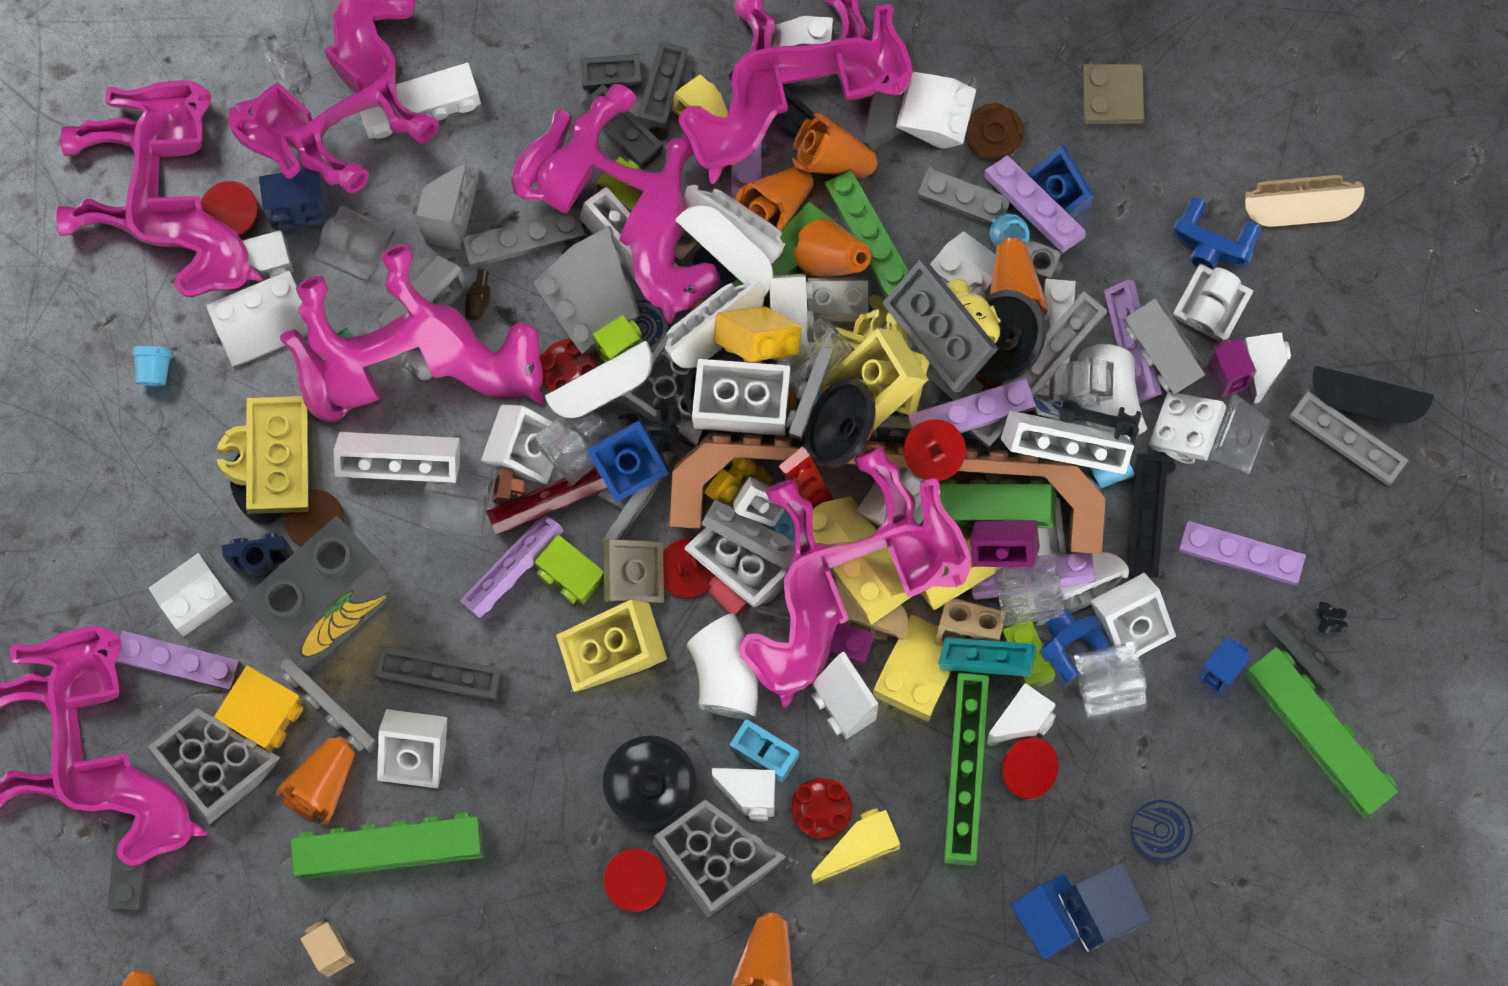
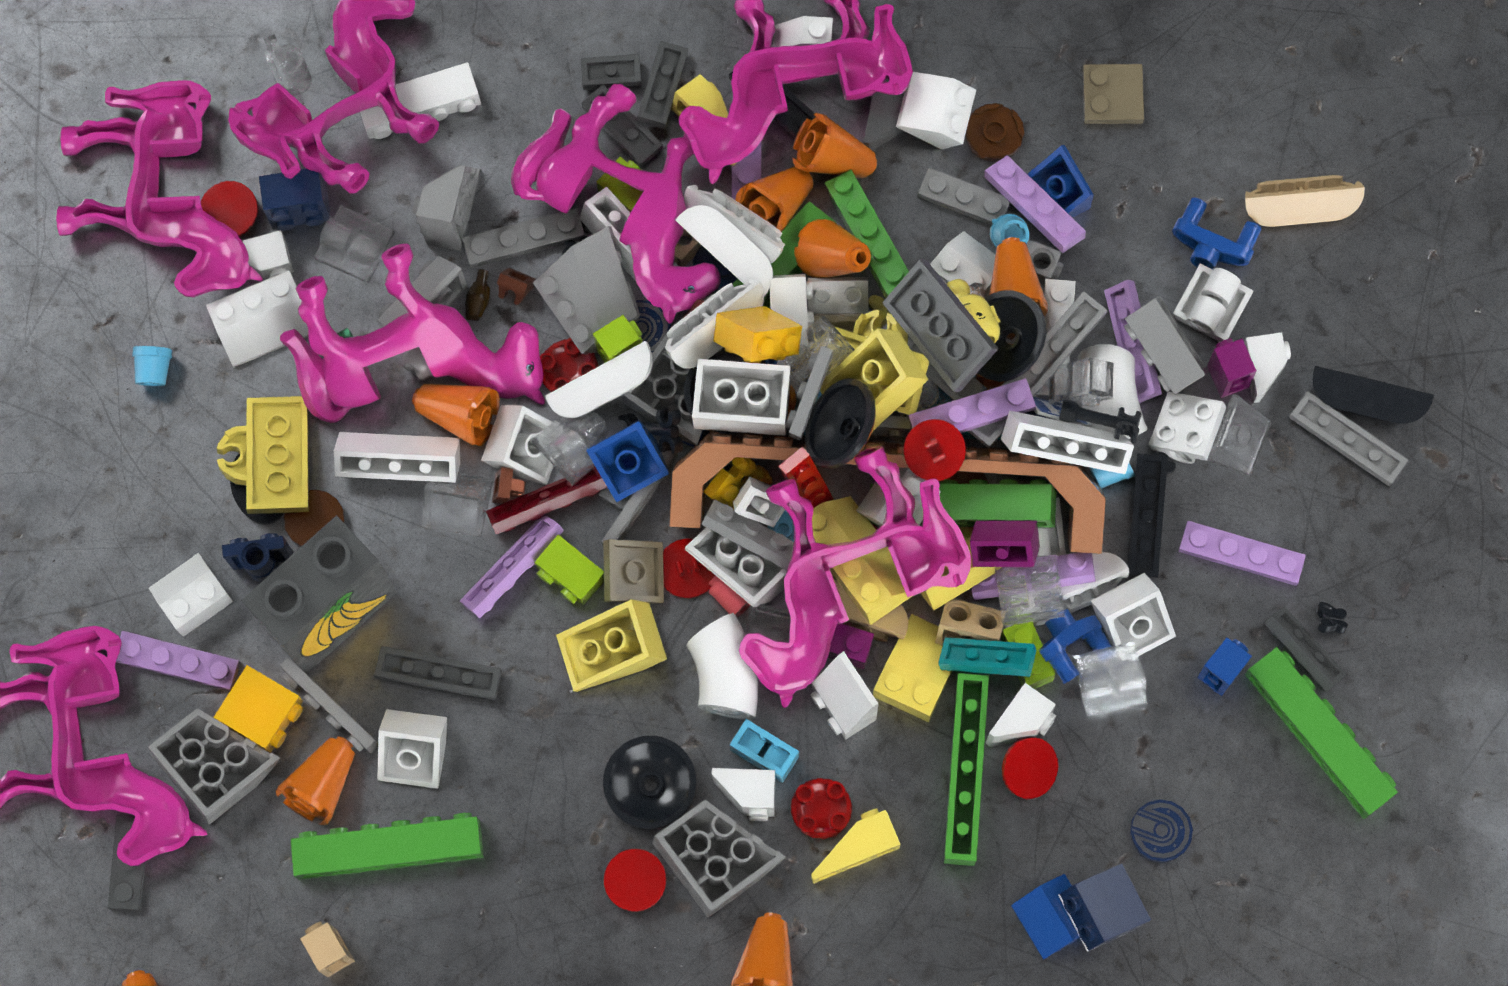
(459, 409): none -> orange cone
(515, 281): none -> copper tile

